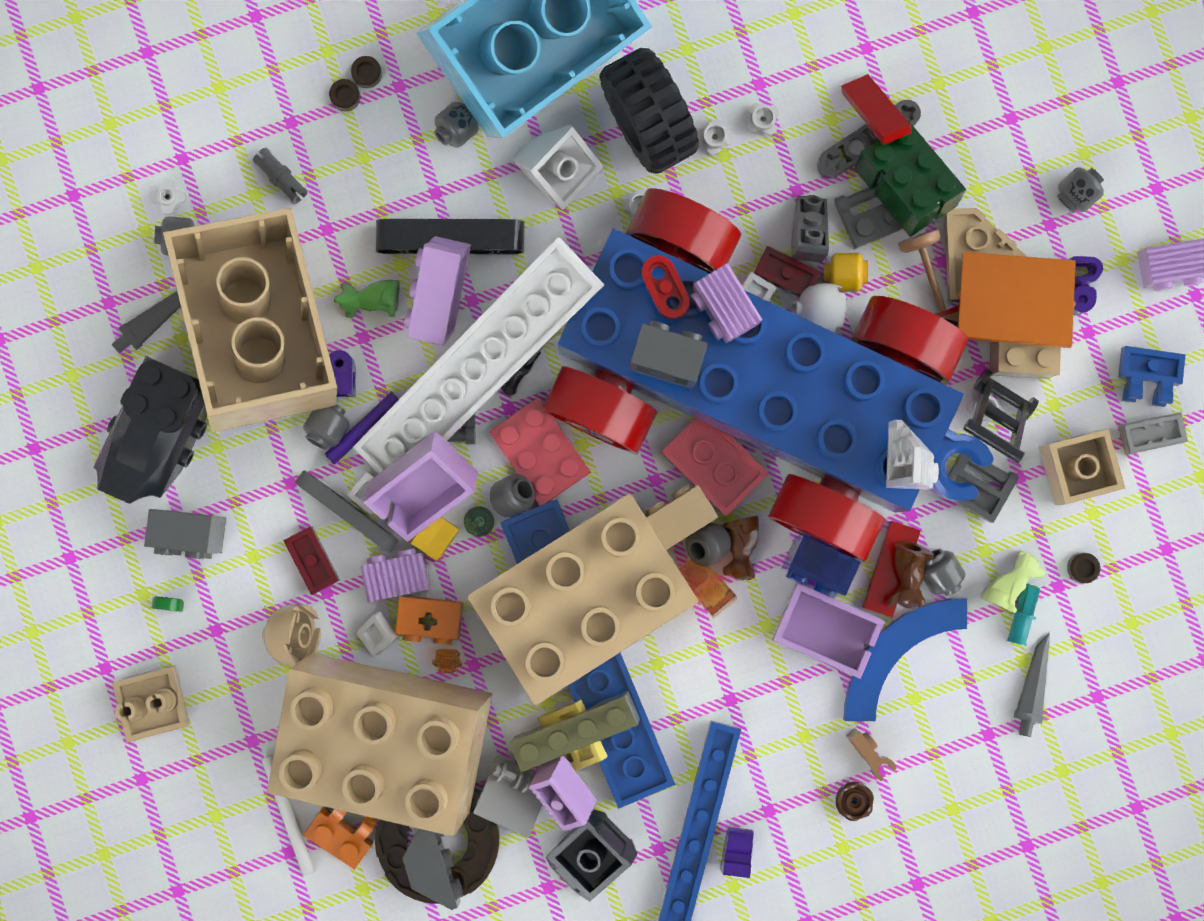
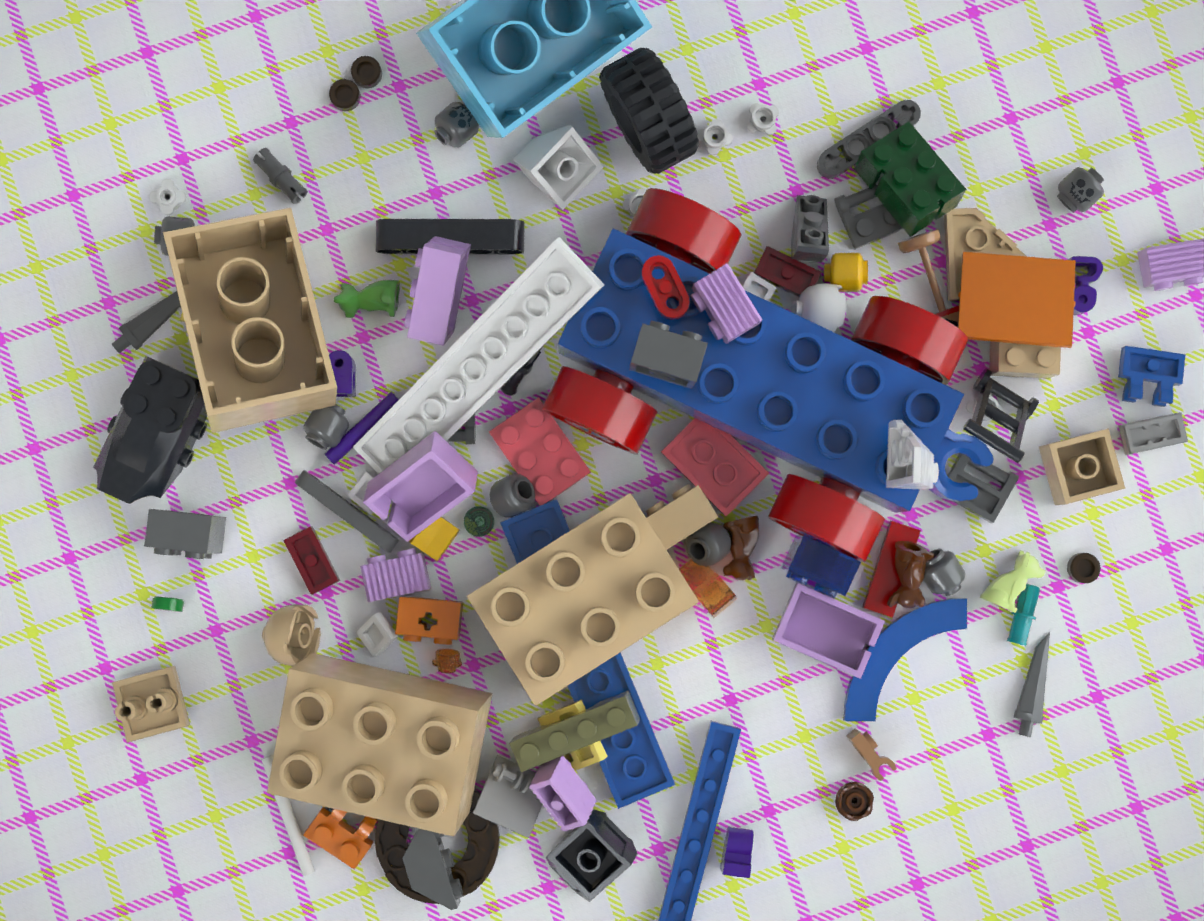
(876, 109): red tile -> none

